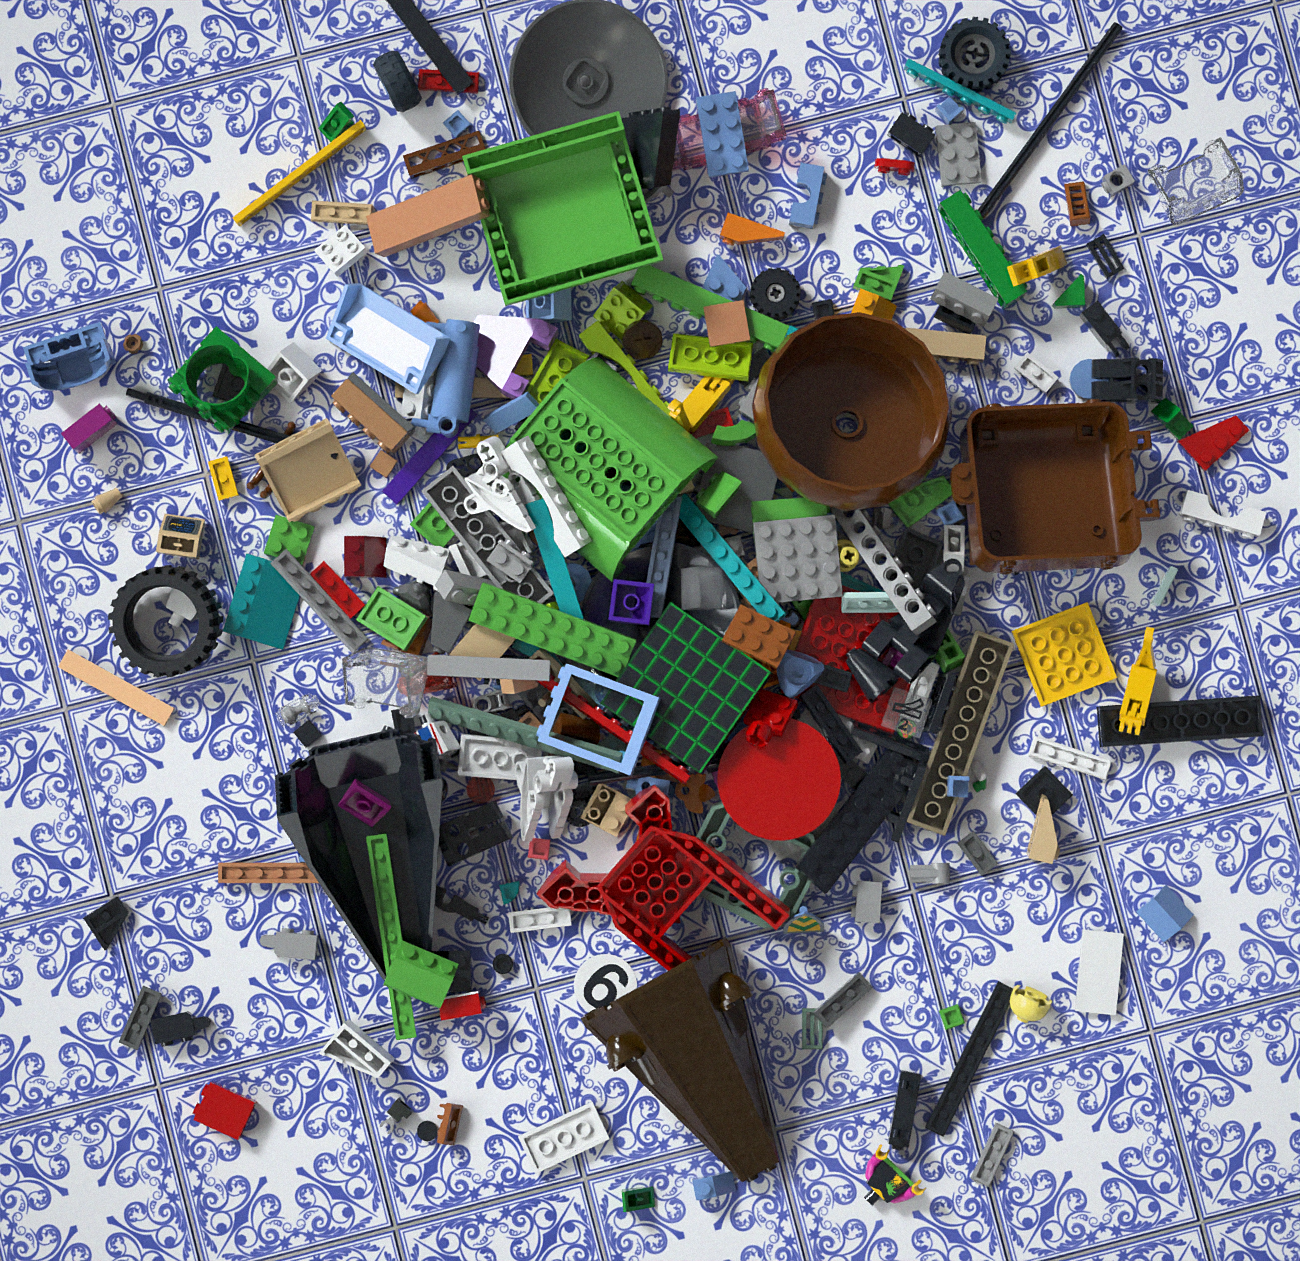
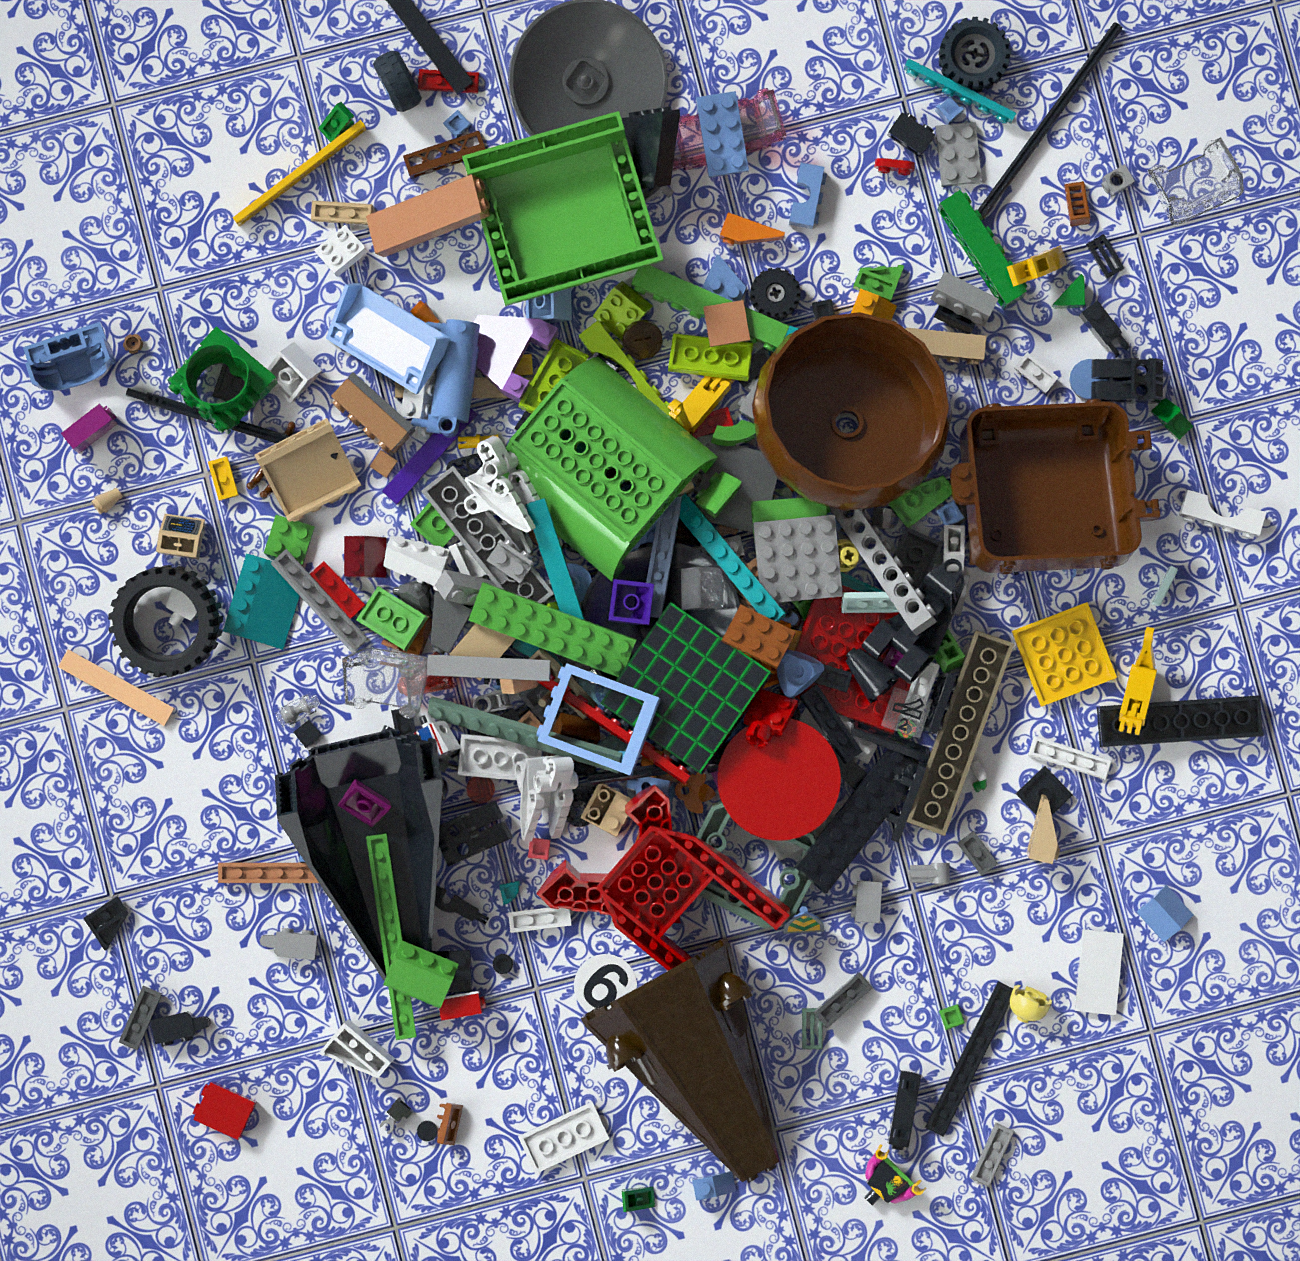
(511, 412): medium blue tile -> none
(568, 529): white arch -> none
(957, 786): medium blue panel -> none
(1211, 443): red wing -> none

